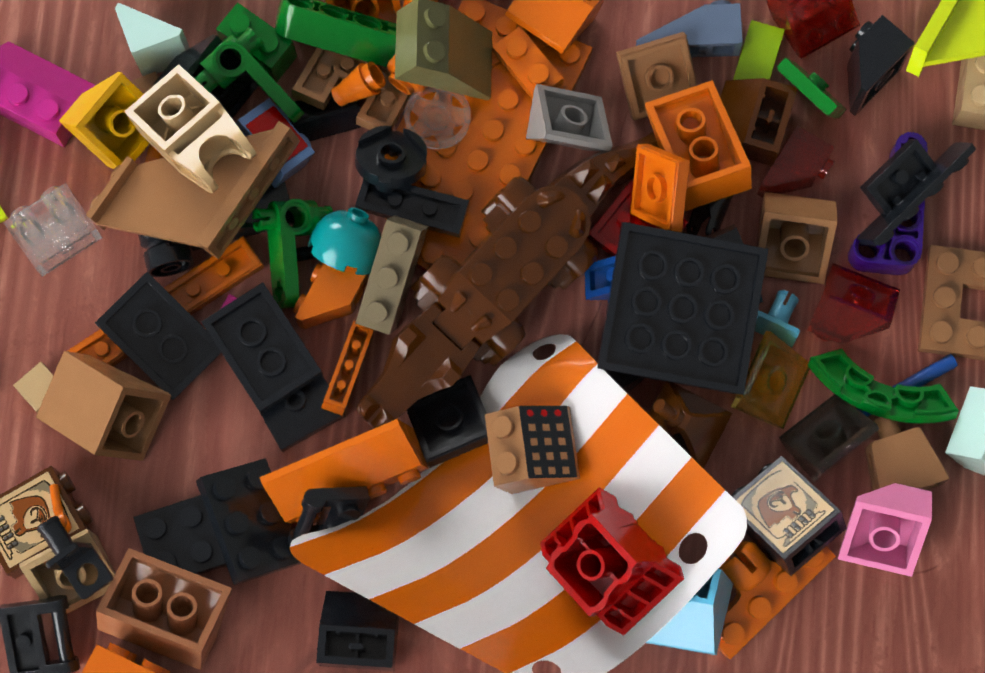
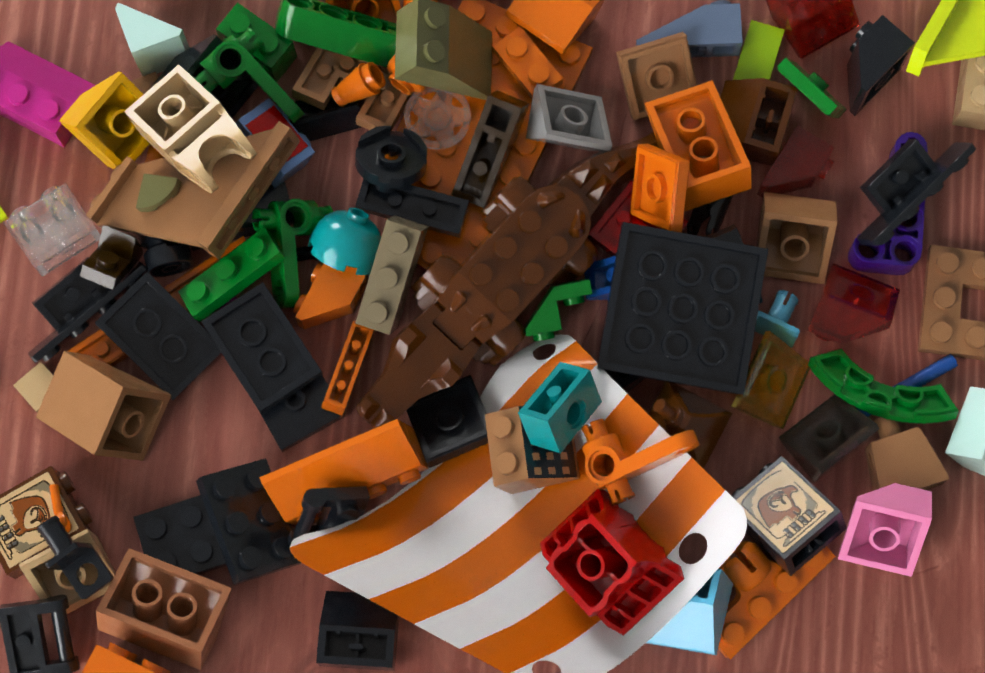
(72, 303): none -> black bracket
(112, 259): none -> dark brown slope
(156, 191): none -> olive tile
(231, 274): none -> green plate
(490, 147): none -> dark brown slope
(546, 315): none -> green slope
(560, 407): none -> teal brick
(627, 466): none -> orange piece

